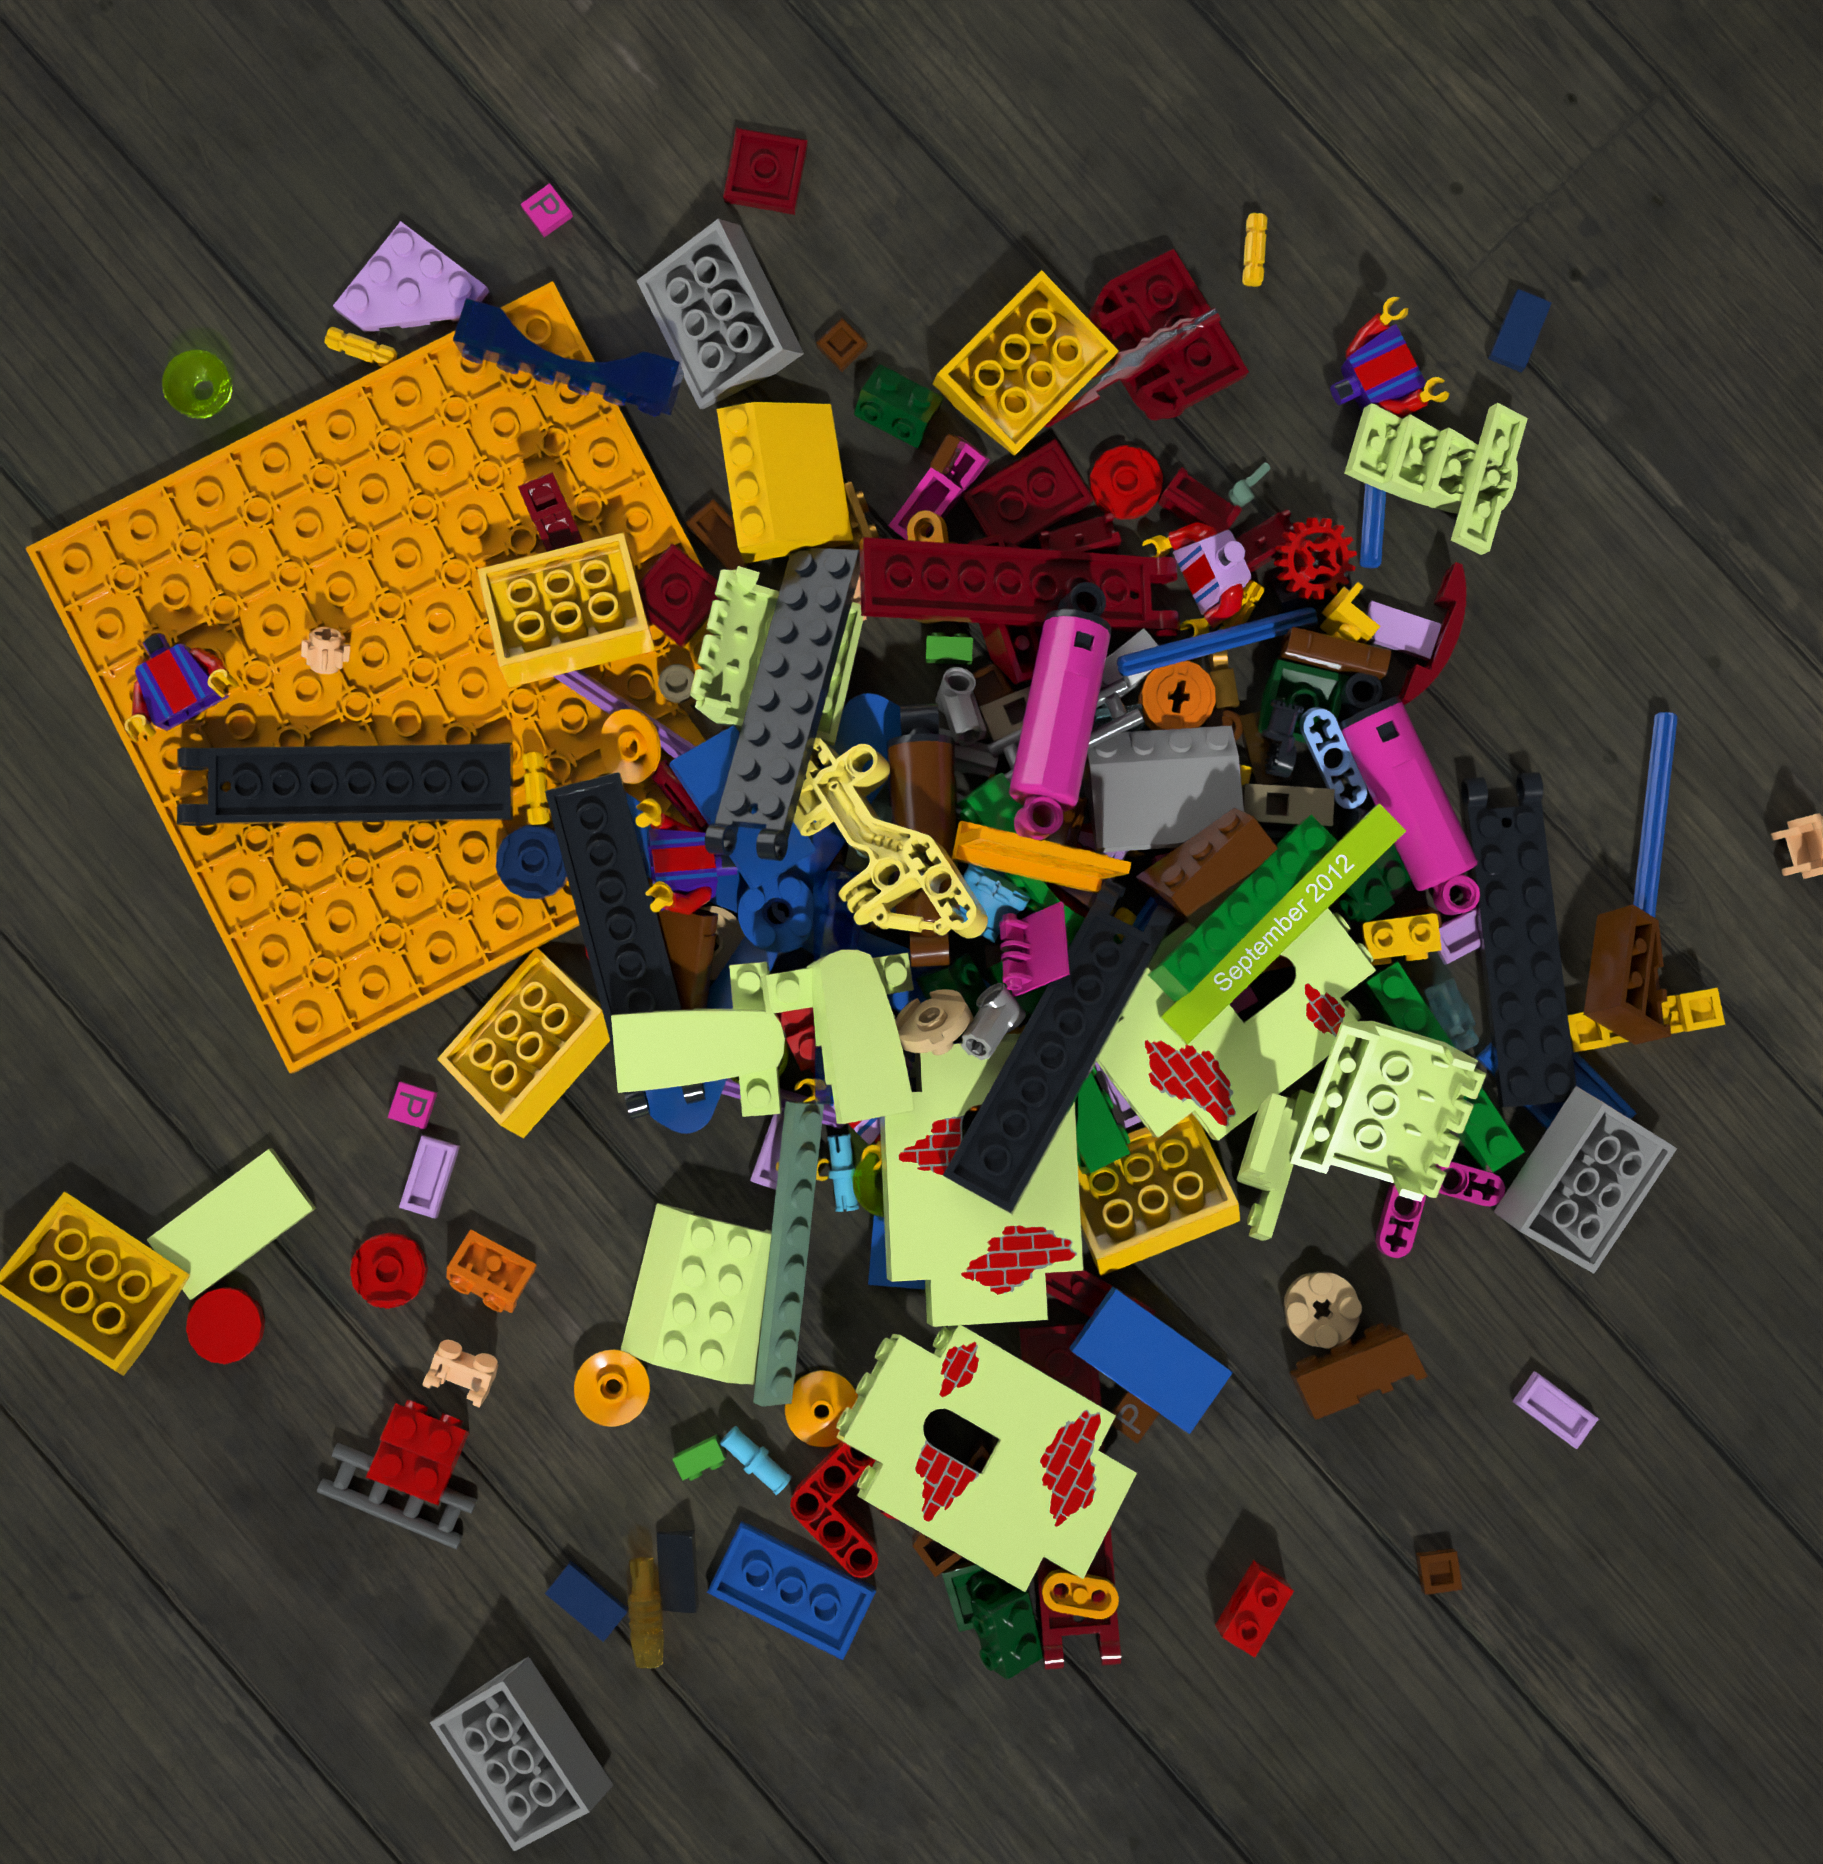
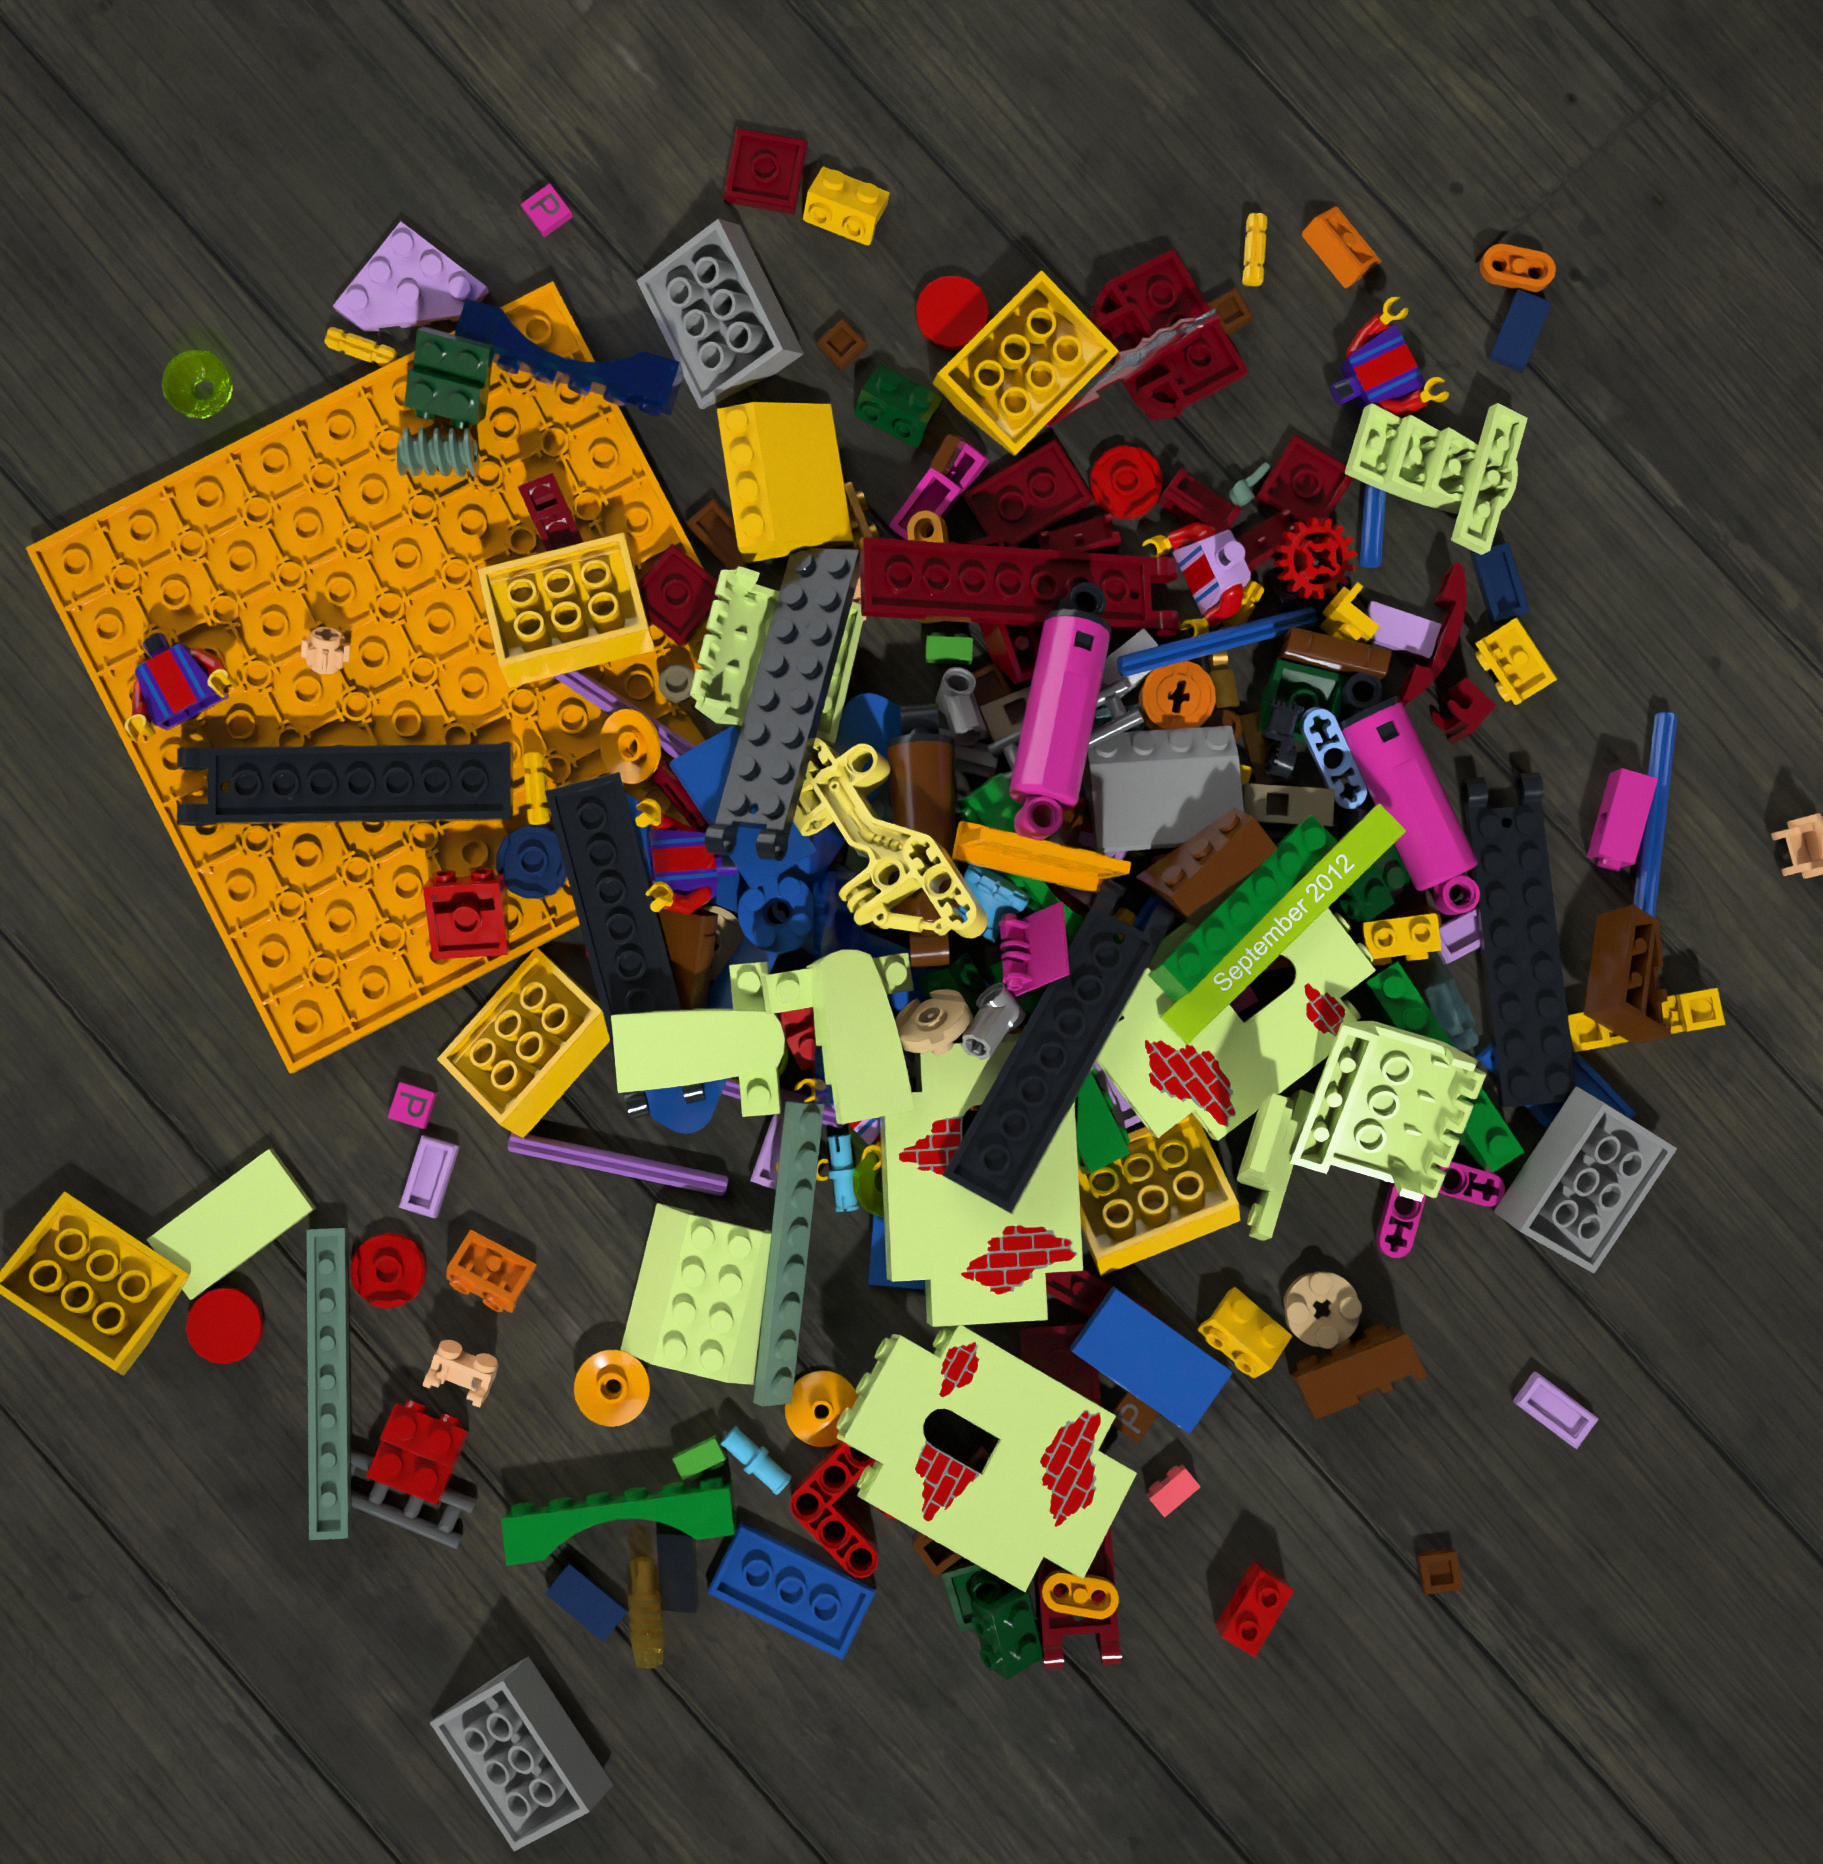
(328, 1384): none -> sand green plate
(437, 453): none -> sand green piece
(449, 378): none -> dark green plate
(467, 914): none -> red plate
(619, 1163): none -> medium lavender axle
(698, 1511): none -> green arch
(845, 205): none -> yellow bracket
(951, 312): none -> red tile
(1172, 1490): none -> coral piece
(1232, 311): none -> reddish brown tile
(1245, 1334): none -> yellow bracket
(1305, 483): none -> dark red tile
(1340, 246): none -> orange slope
(1468, 710): none -> dark red hinge
(1500, 584): none -> dark blue tile
(1515, 265): none -> orange plate
(1515, 662): none -> yellow bracket
(1621, 819): none -> dark pink brick

